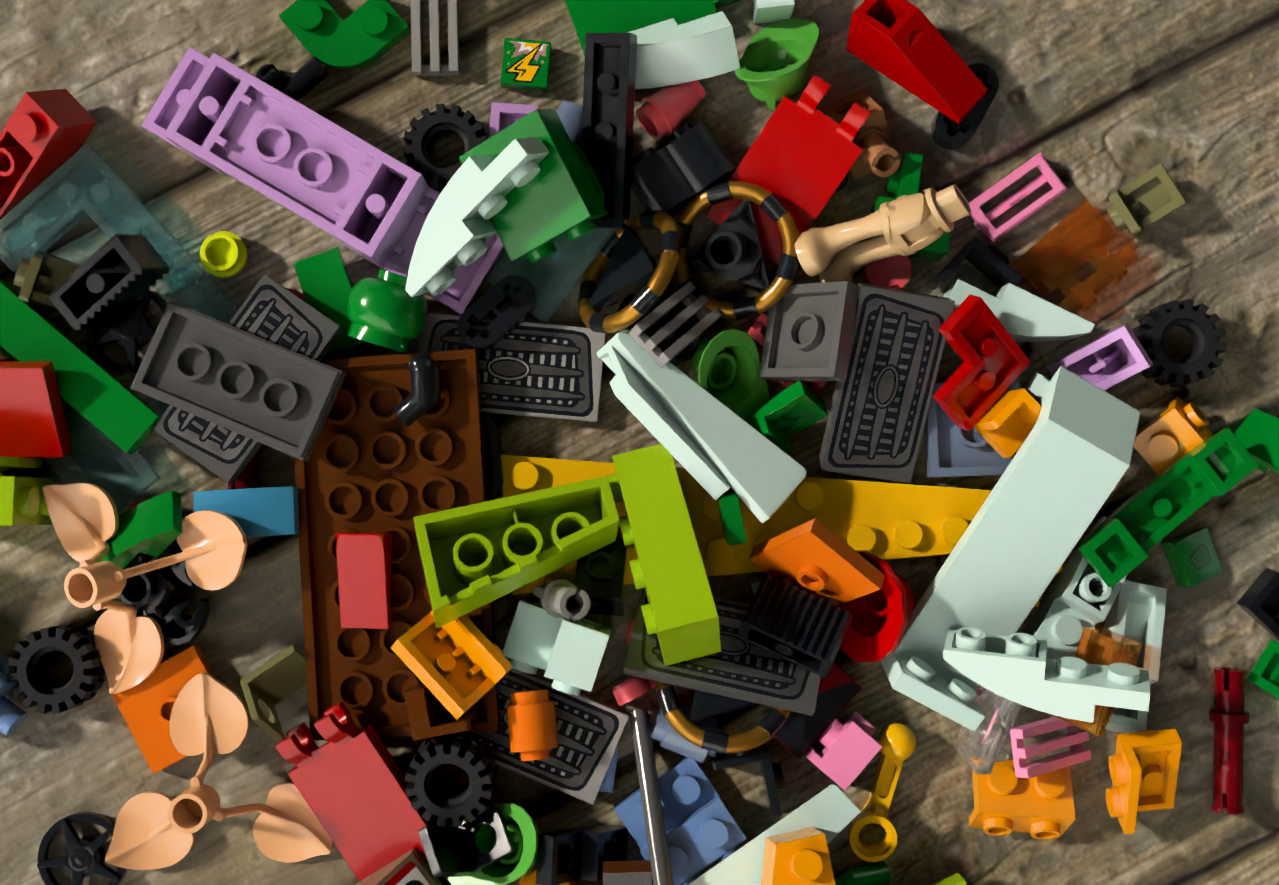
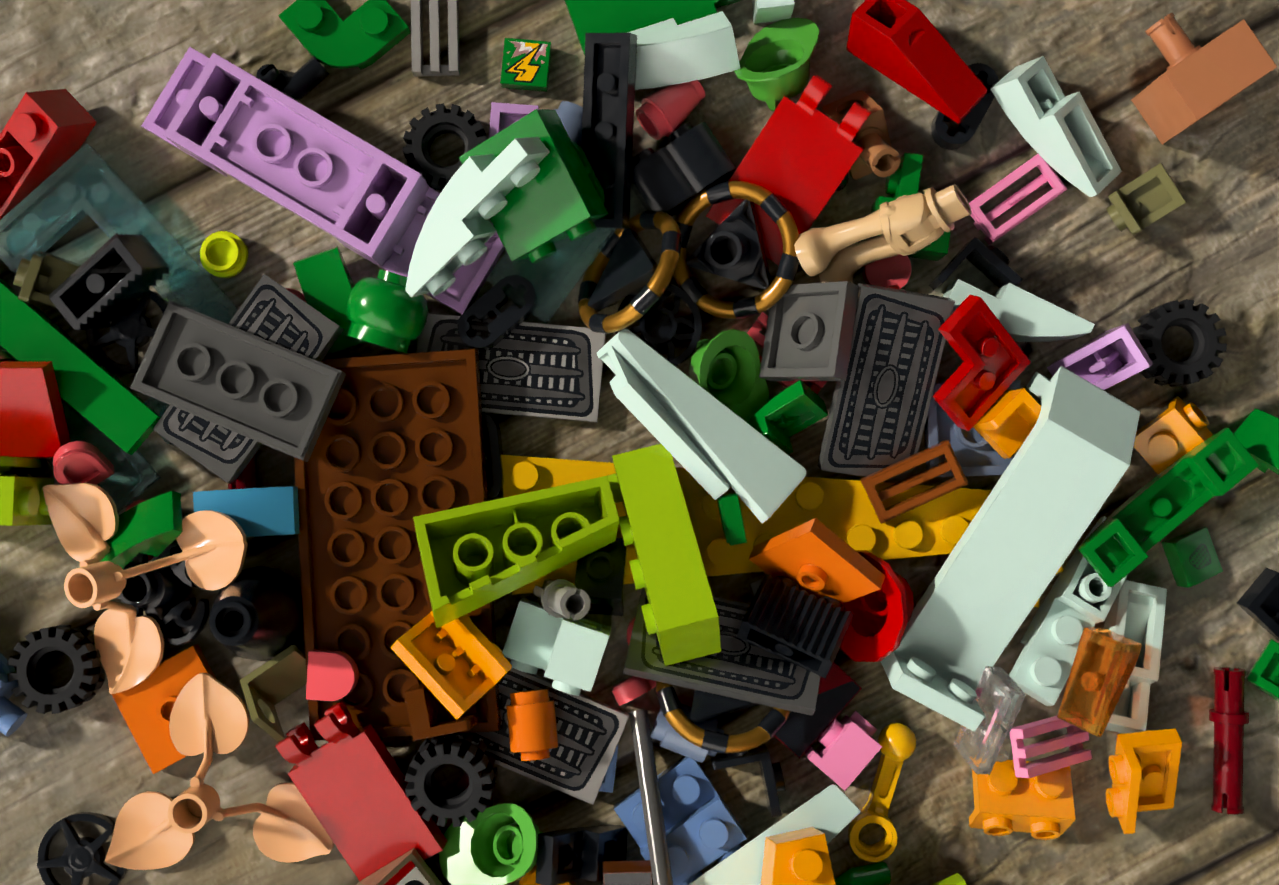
(81, 464): none -> coral tile
(258, 614): none -> black cone
(330, 675): none -> coral tile
(364, 579): slope -> none
(425, 389): black arm -> none
(454, 849): black bracket -> none
(694, 307): light grey tile -> none
(906, 464): none -> dark orange tile
(1057, 126): none -> light aqua slope
(1063, 687): light aqua slope -> none
(1065, 249): clear orange plate -> none
(1198, 76): none -> nougat brick

